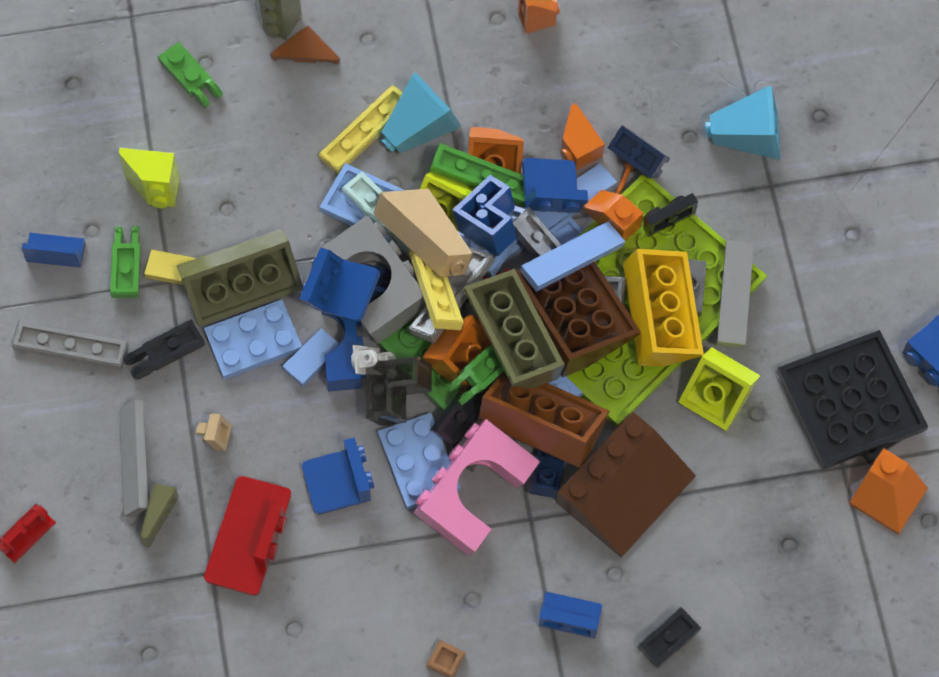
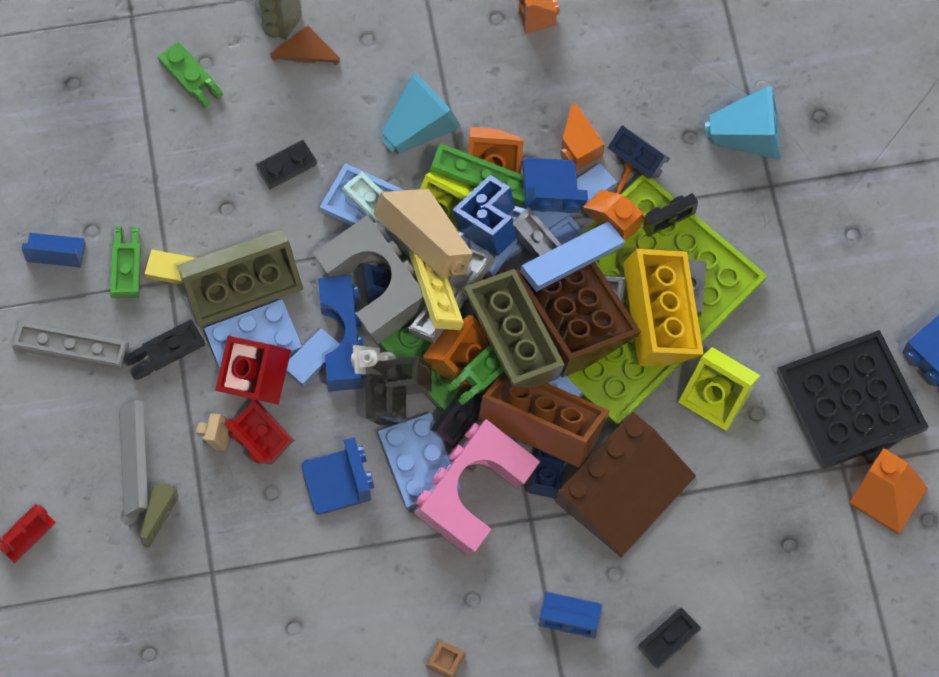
(152, 175): neon yellow slope -> none
(248, 535): red bracket -> none
(253, 370): none -> red slope
(259, 434): none -> red bracket
(286, 164): none -> black plate
(339, 286): blue bracket -> none
(360, 132): light yellow tile -> none
(735, 294): light grey tile -> none

